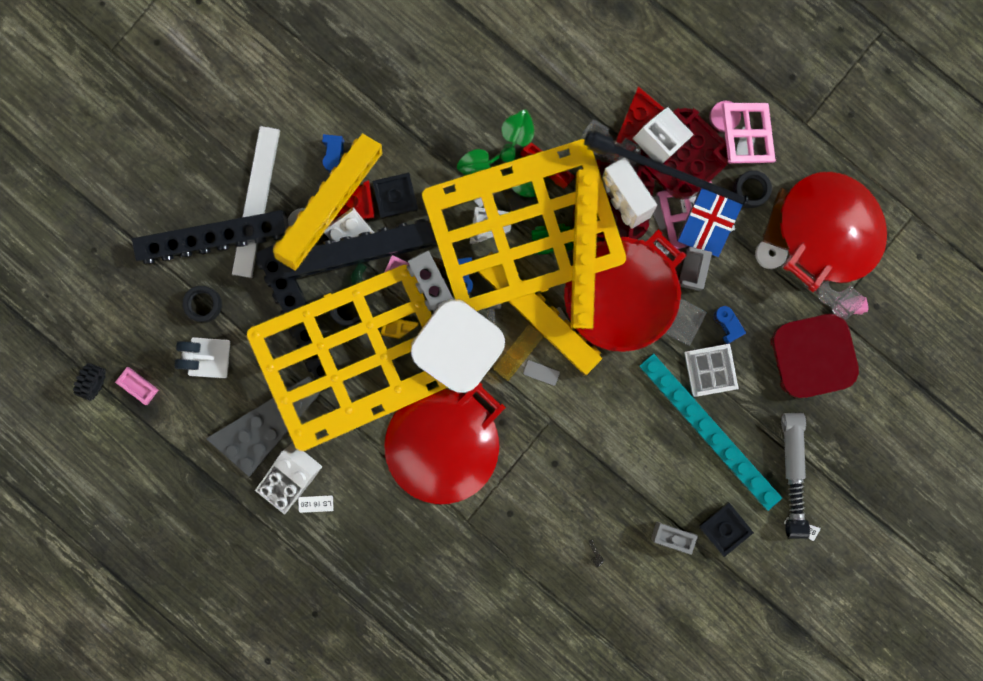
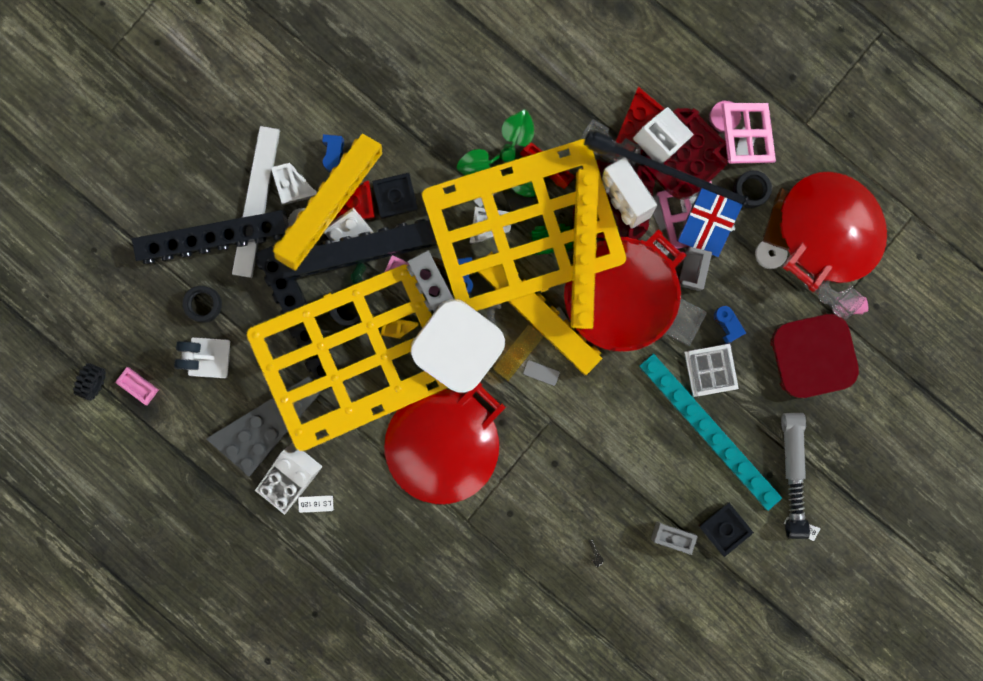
(291, 185): none -> white wing

